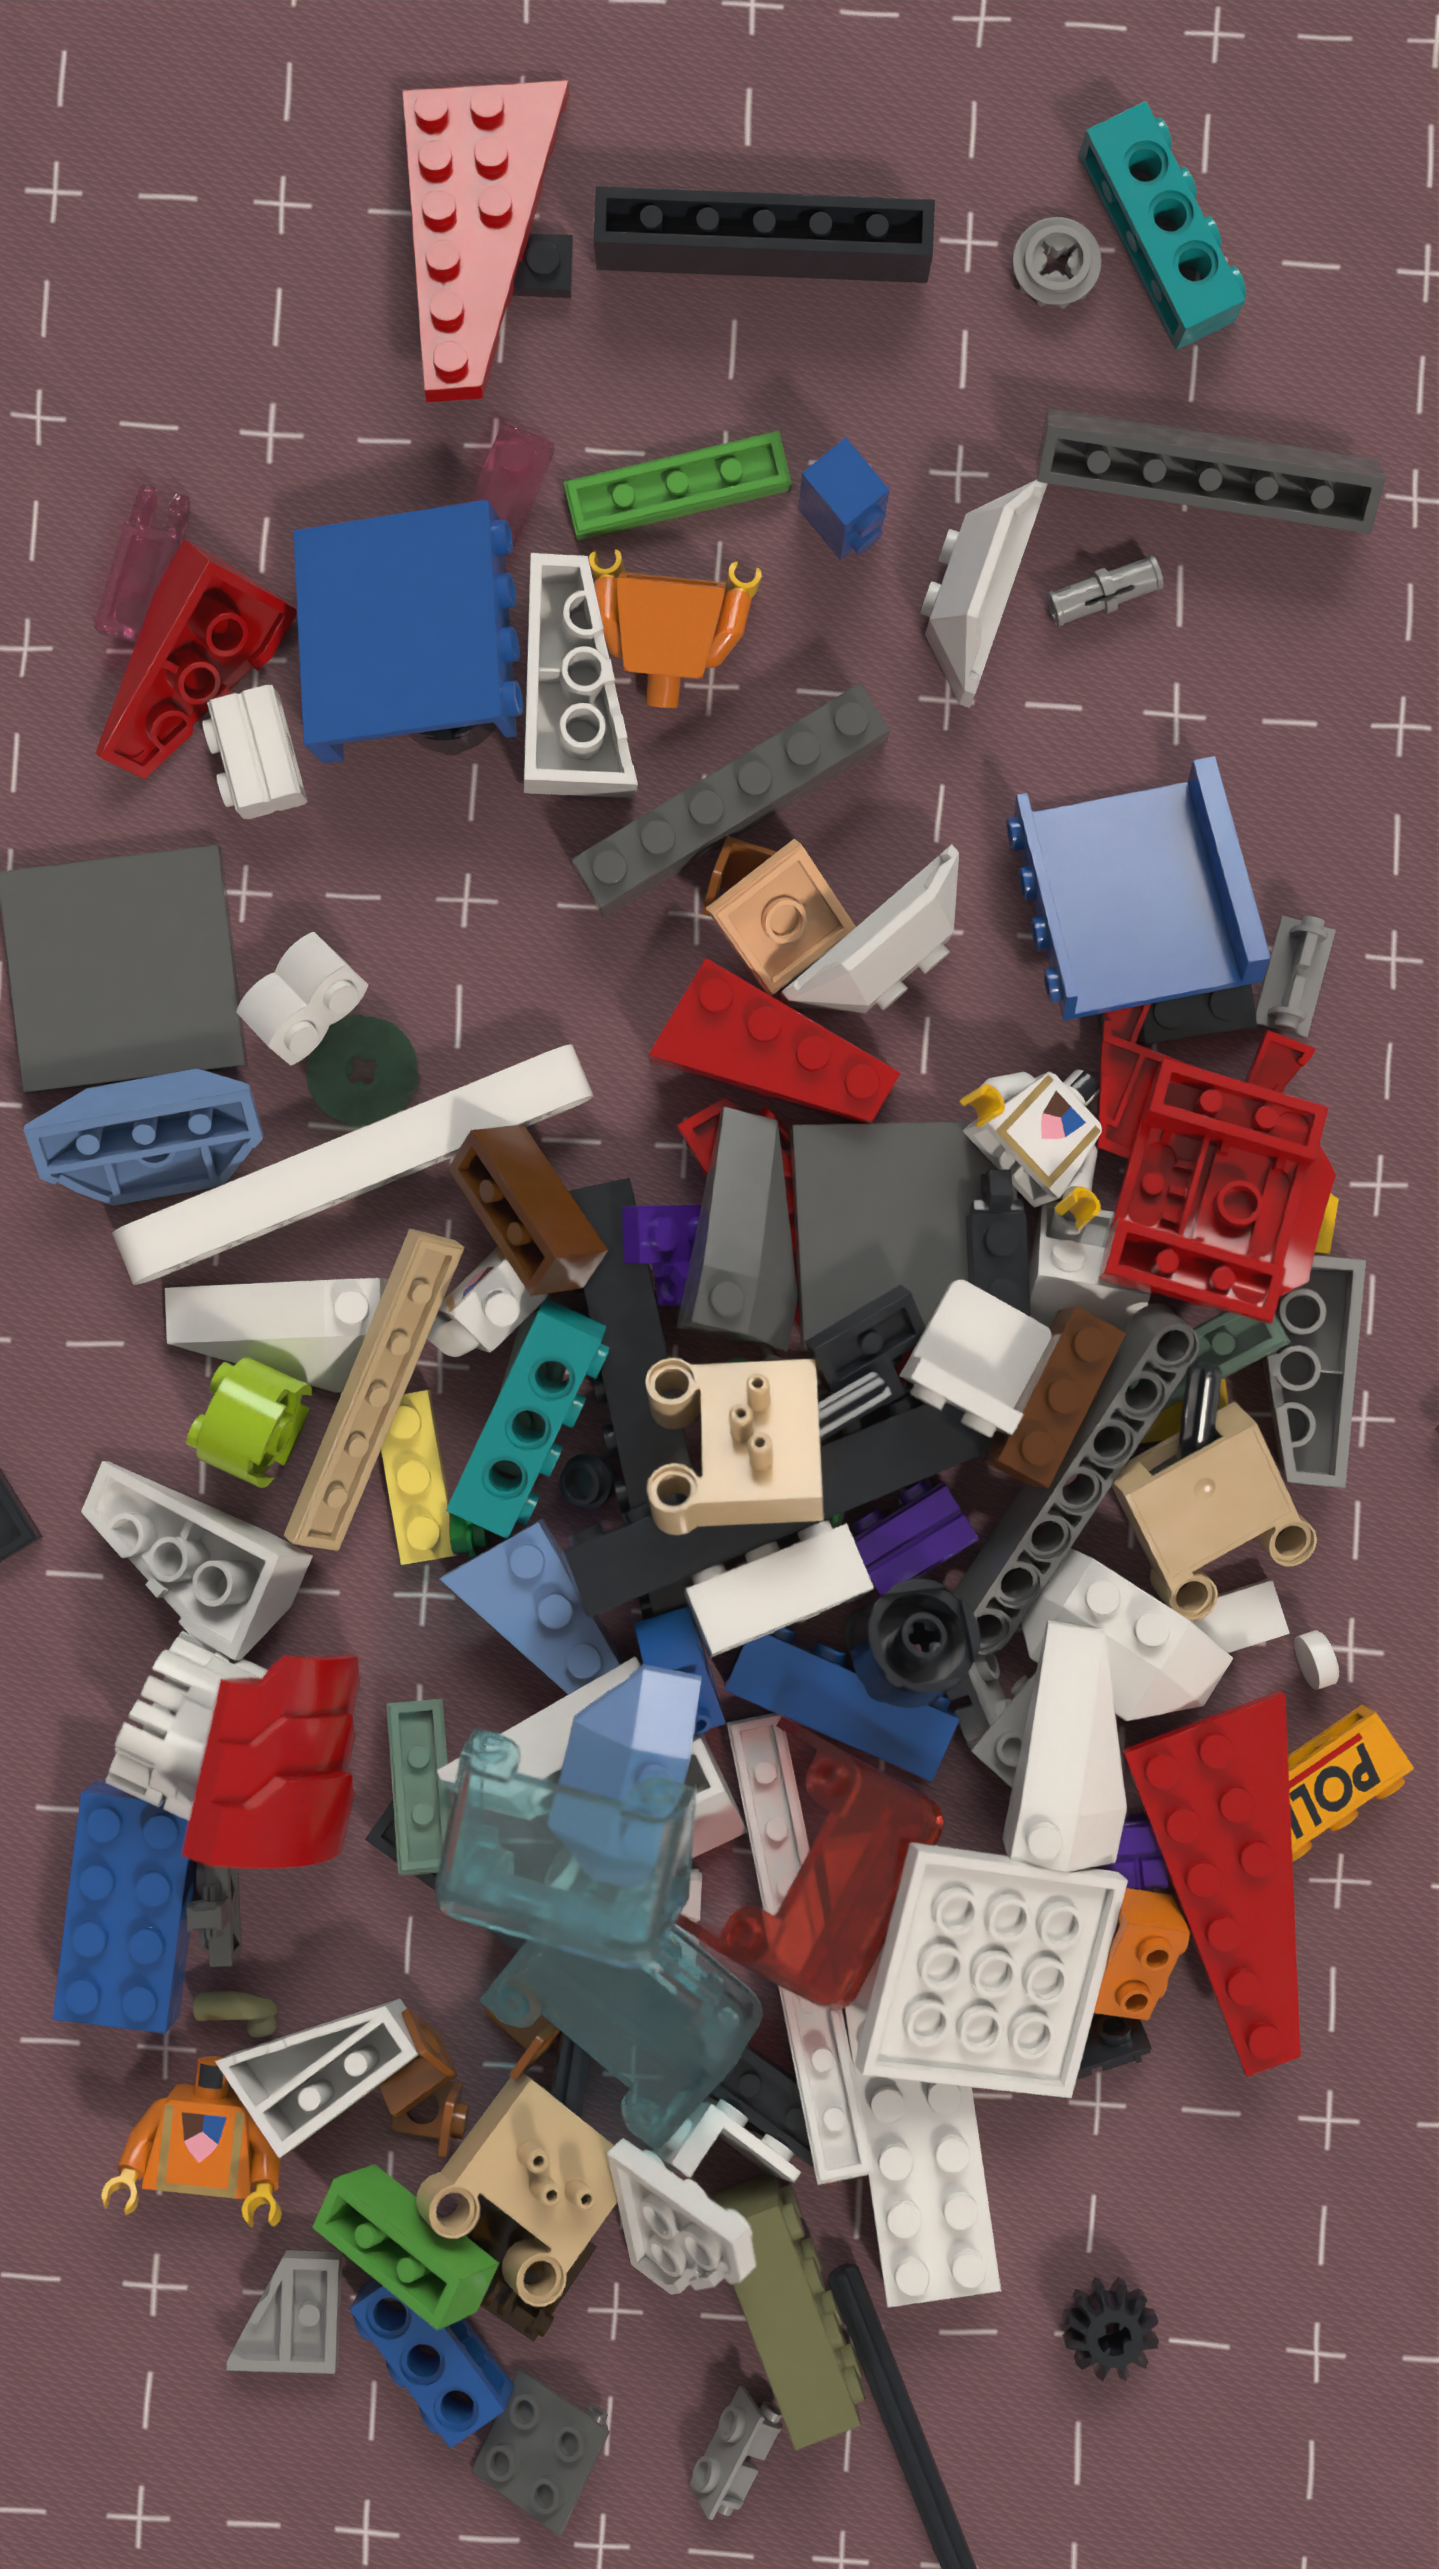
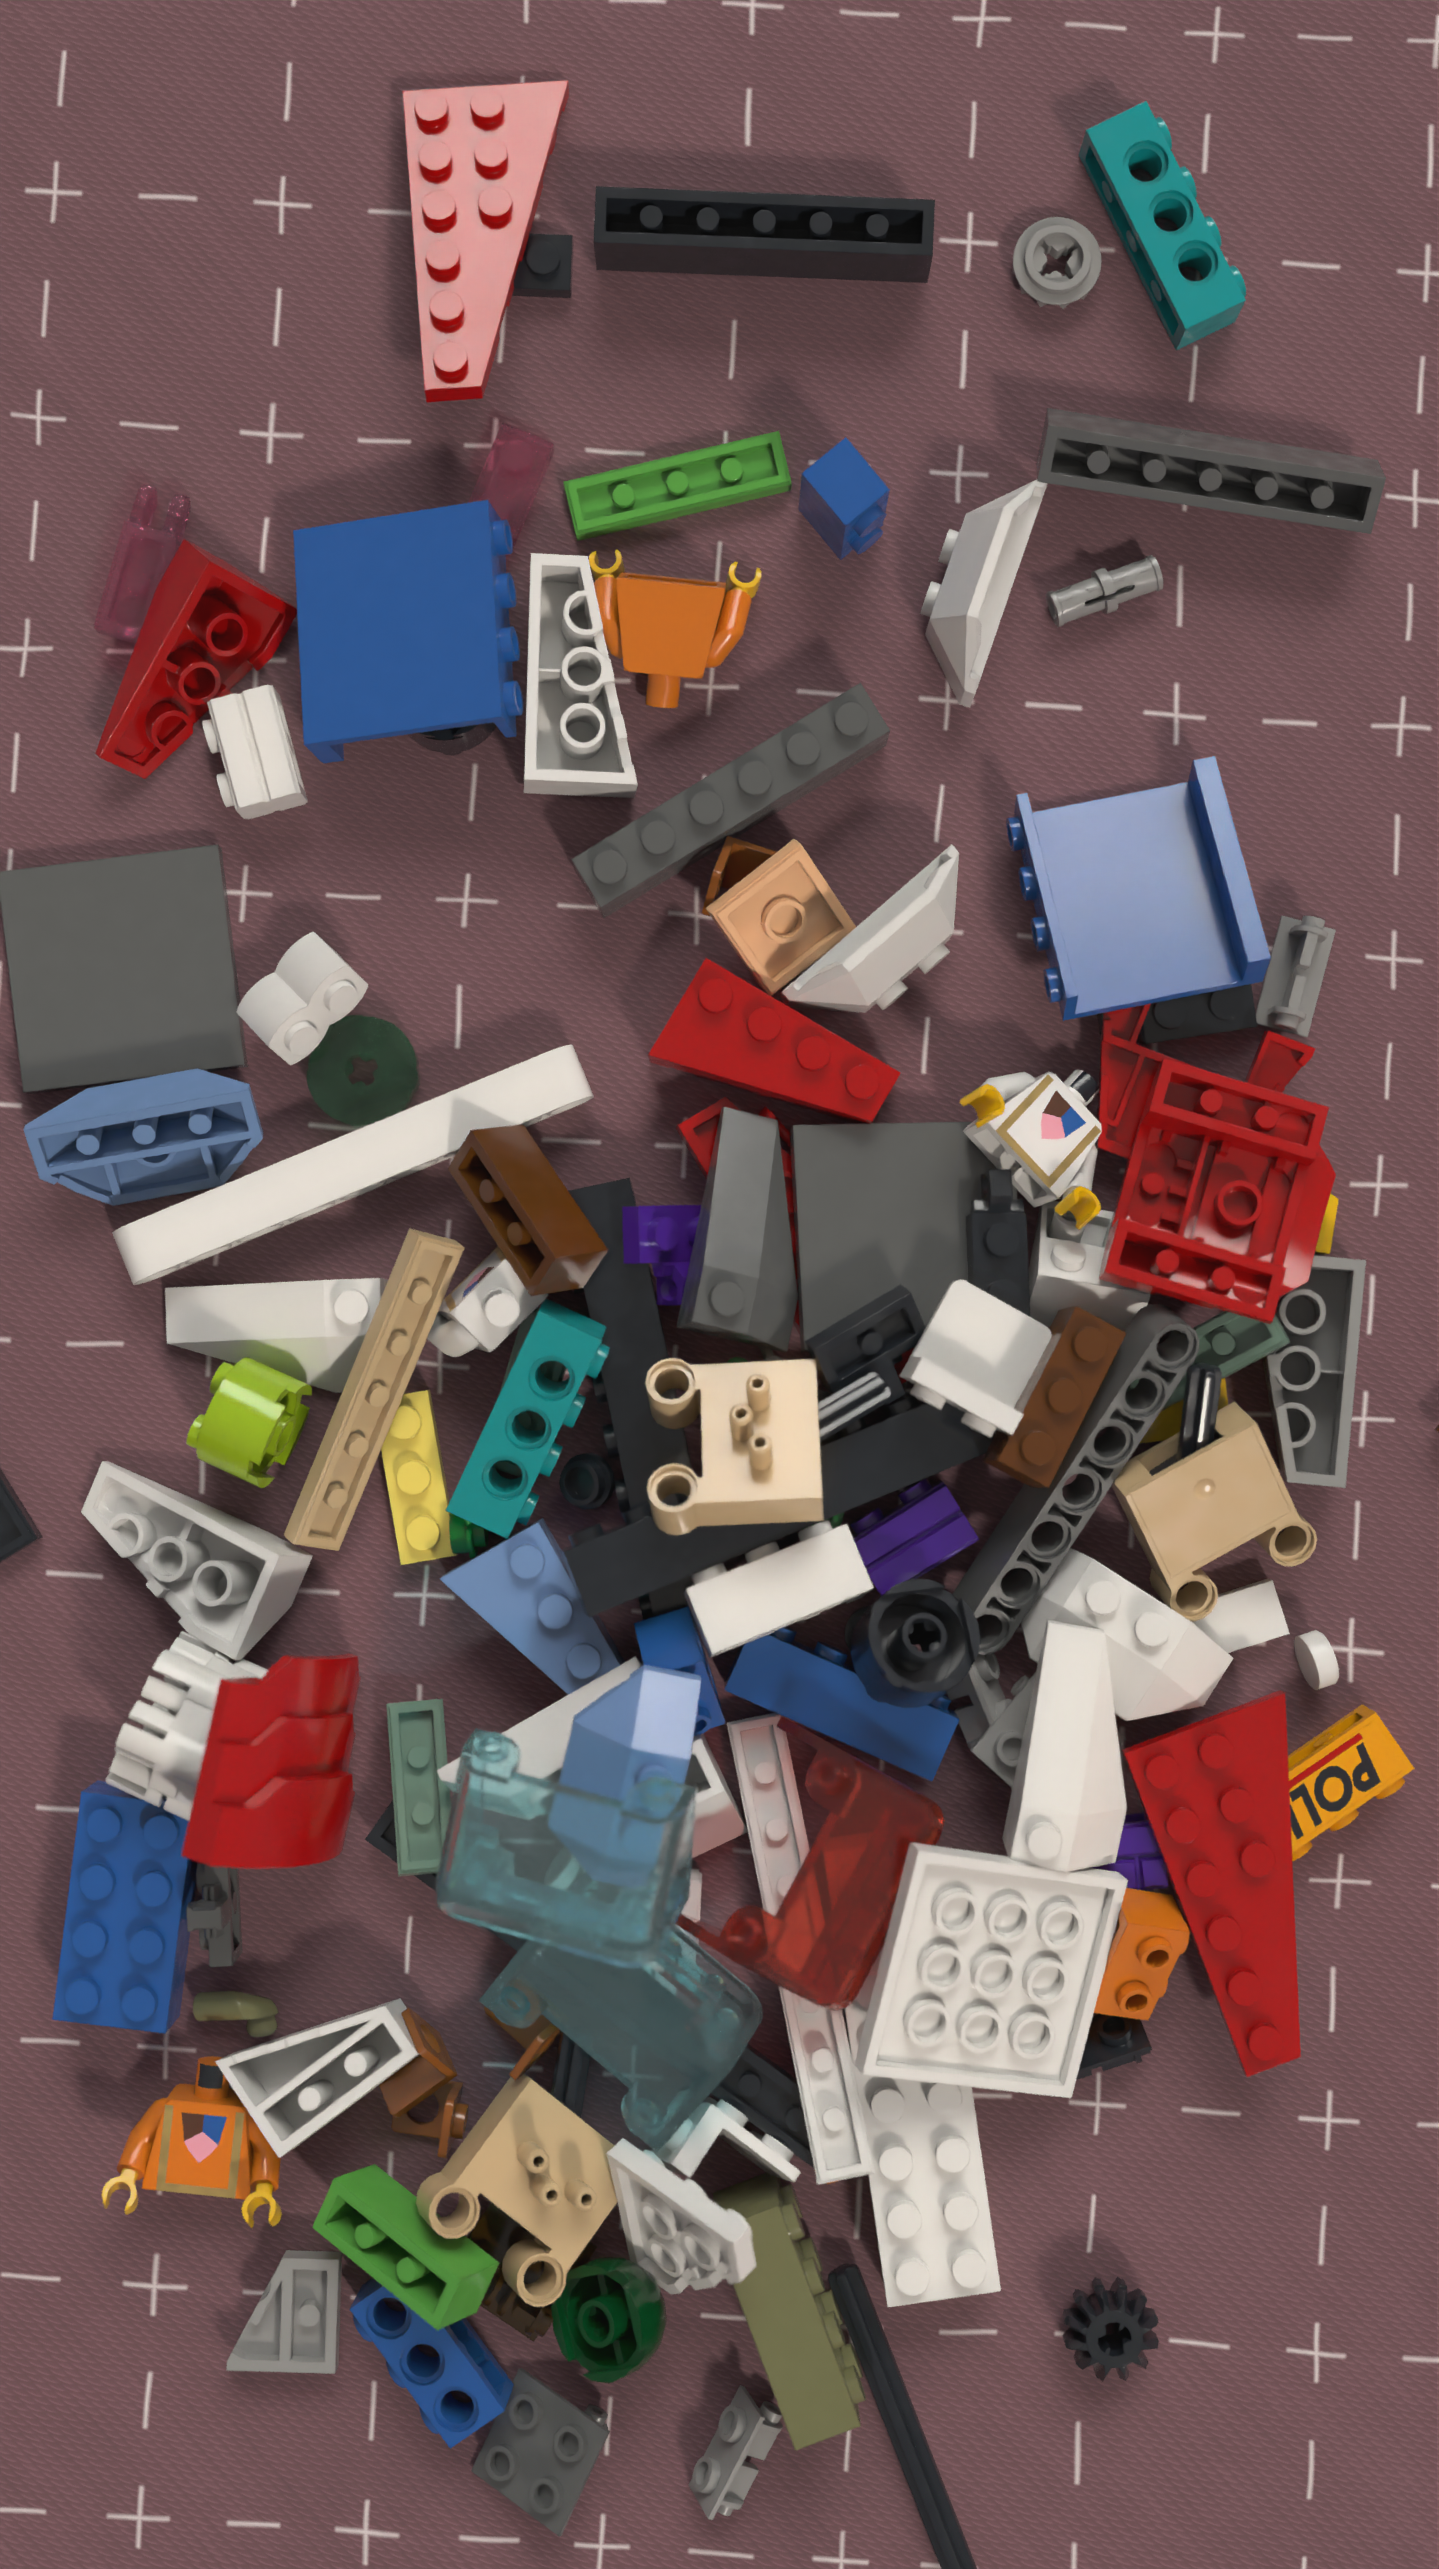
(609, 2318): none -> dark green cylinder

